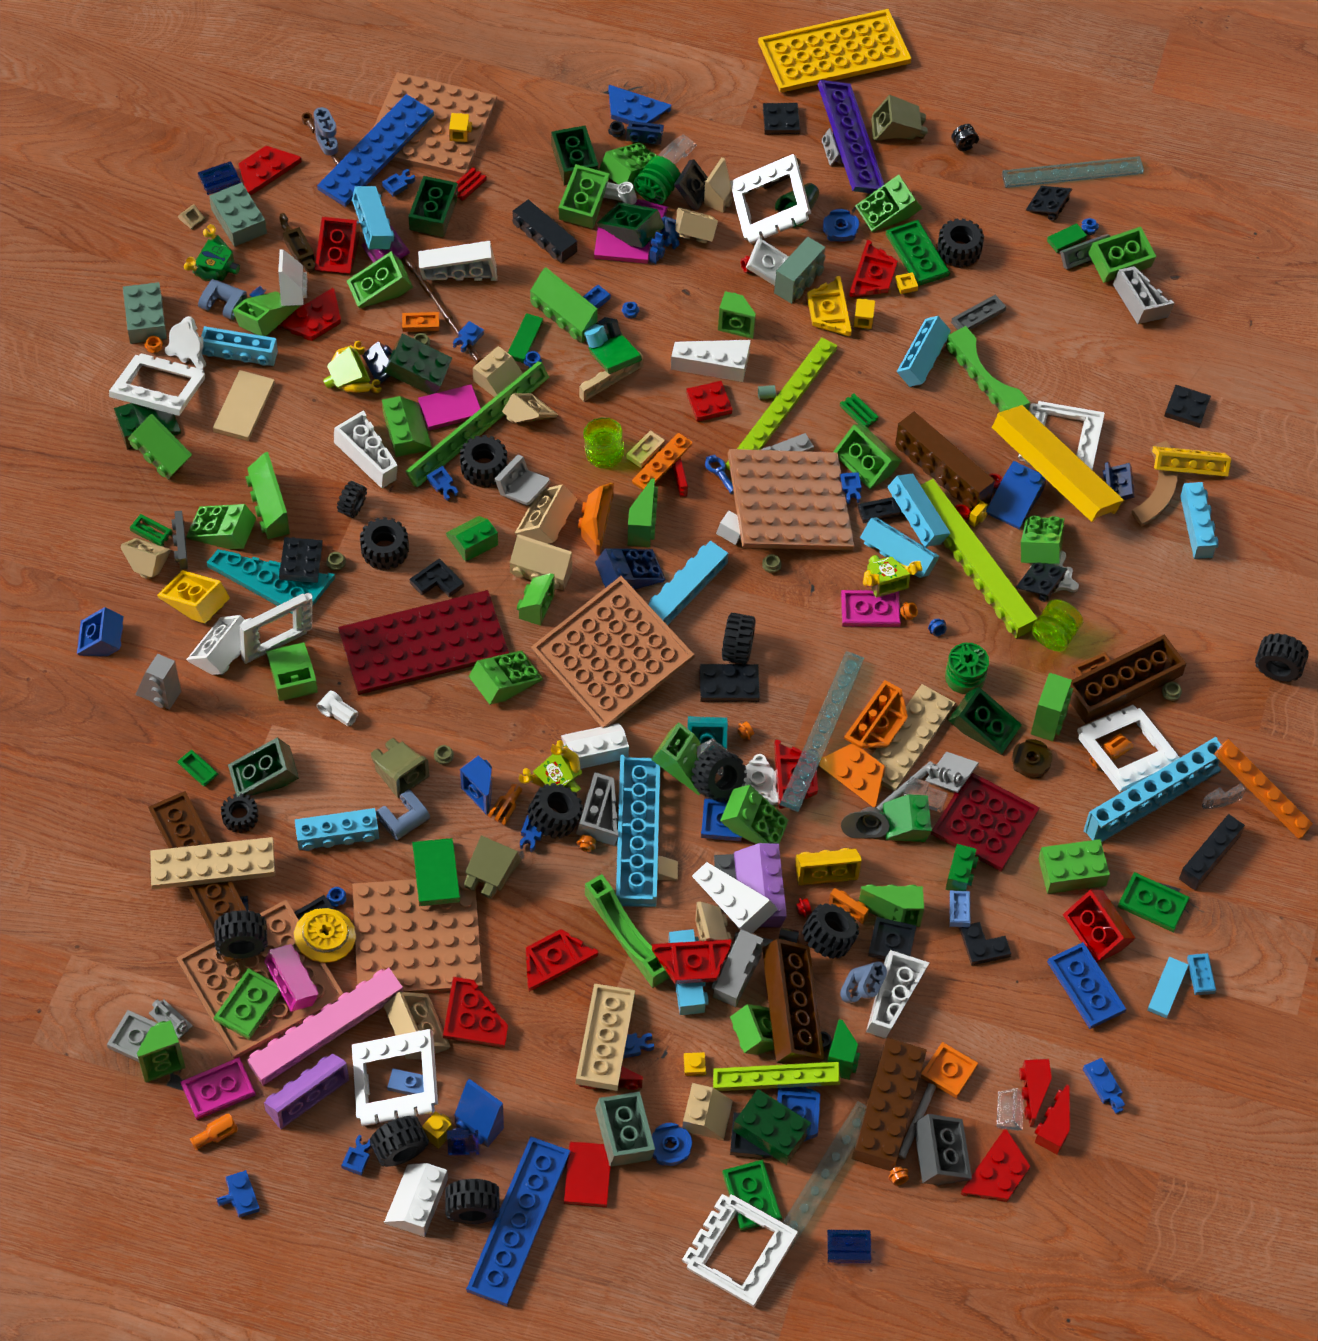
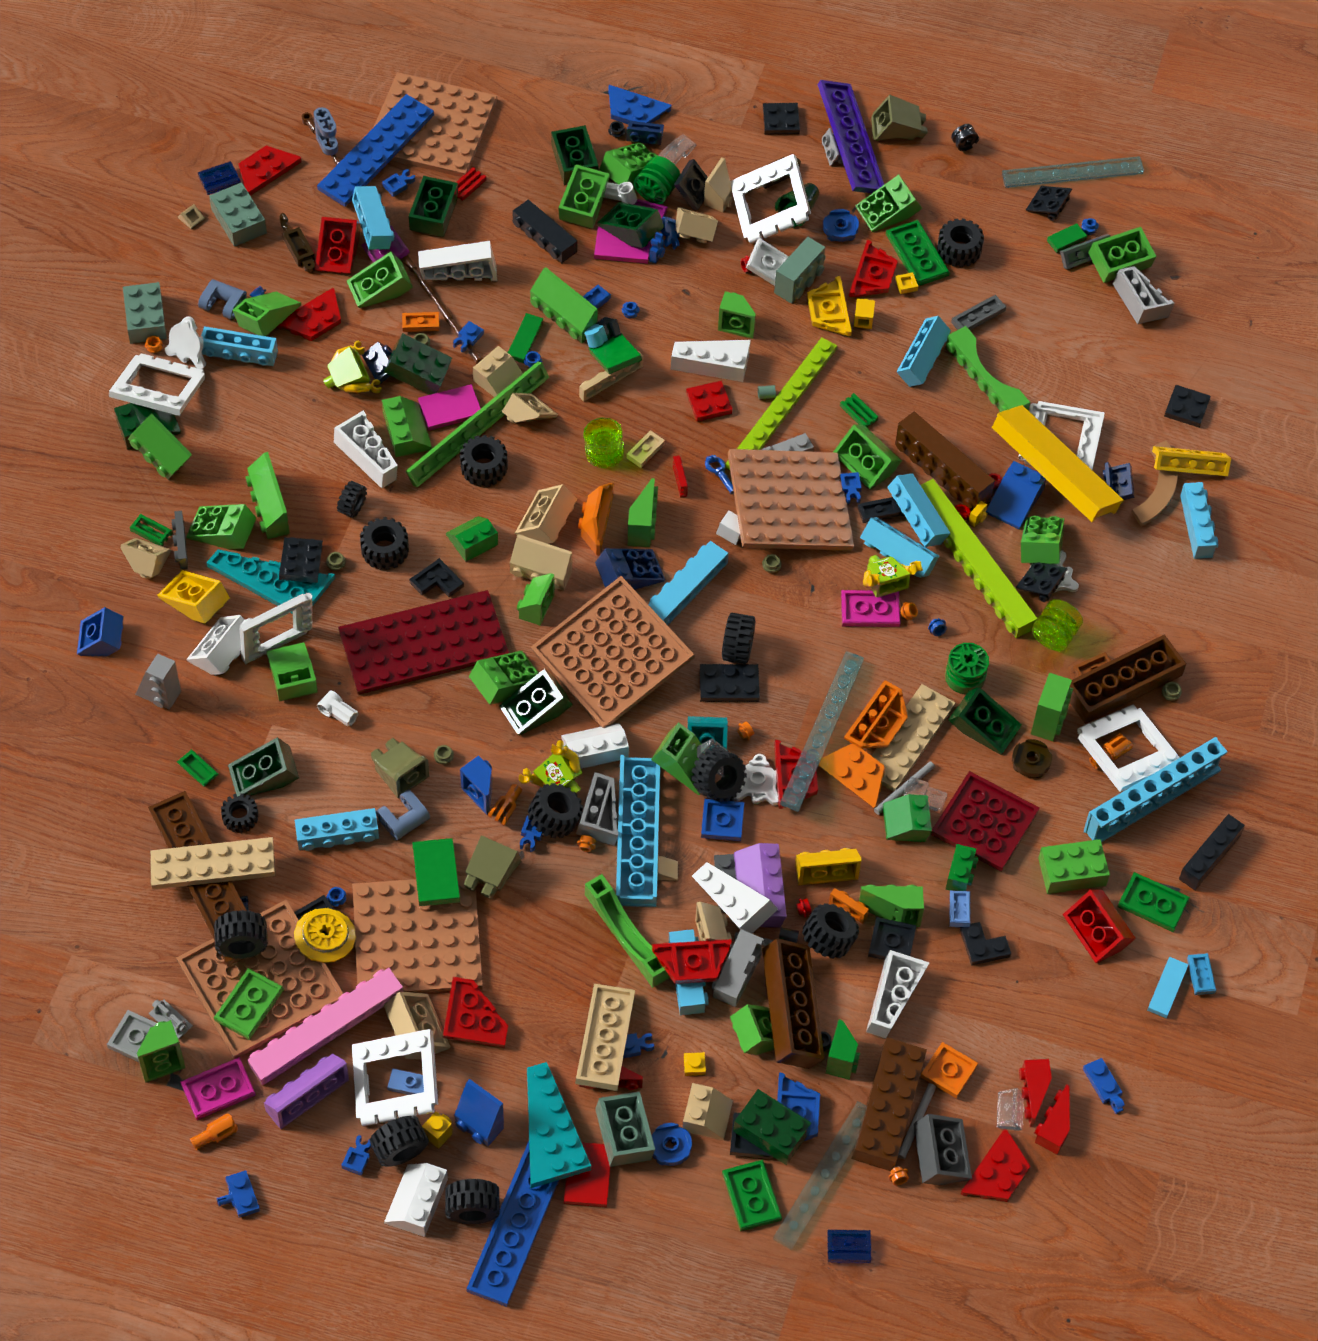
(214, 259): green torso -> none
(243, 405): tan tile -> none
(291, 280): white slope -> none
(291, 977): dark pink brick -> none
(441, 481): blue plate -> none
(459, 127): yellow brick -> none
(462, 1142): clear blue plate -> none
(520, 483): light grey bracket -> none
(536, 703): none -> dark green slope
(553, 1140): none -> teal wing
(554, 957): red wing -> none
(662, 461): orange bracket -> none
(753, 817): bright green slope -> none
(766, 1264): white hinge -> none
(776, 1076): lime plate -> none
(834, 50): yellow plate -> none
(862, 976): sand blue connector -> none
(865, 824): dark grey piece -> none
(951, 771): light grey hinge -> none
(1086, 985): blue plate -> none
(1219, 798): clear slope -> none
(1263, 788): orange plate -> none
(1281, 657): black tyre -> none

